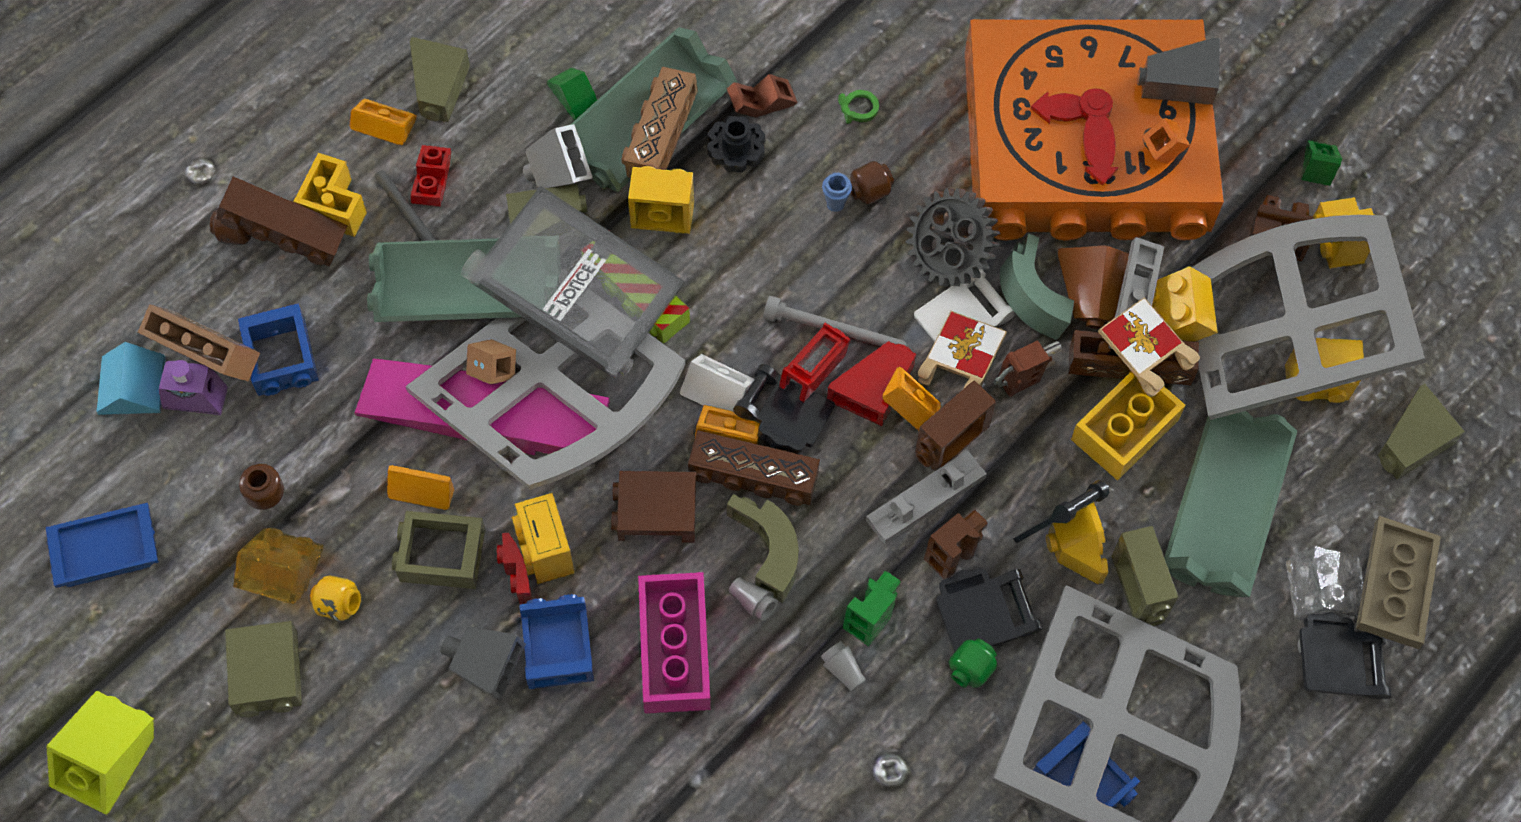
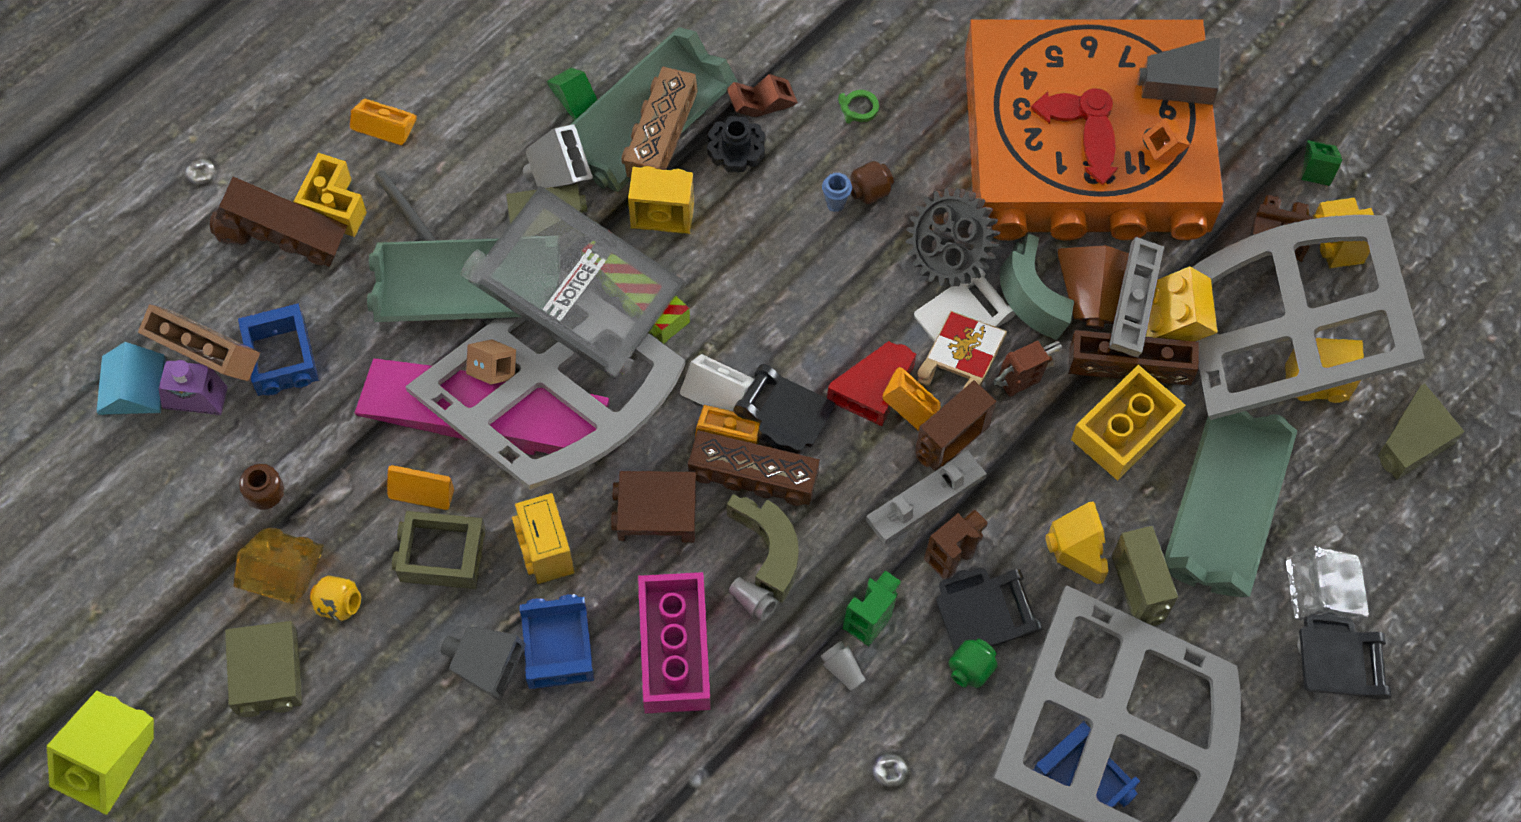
(101, 546): blue piece -> none
(431, 175): red slope -> none
(438, 77): olive slope -> none
(513, 563): red slope -> none
(777, 310): light grey piece -> none
(816, 360): red window -> none
(1067, 511): black piece -> none
(1144, 342): flag -> none
(1398, 582): dark tan plate -> none

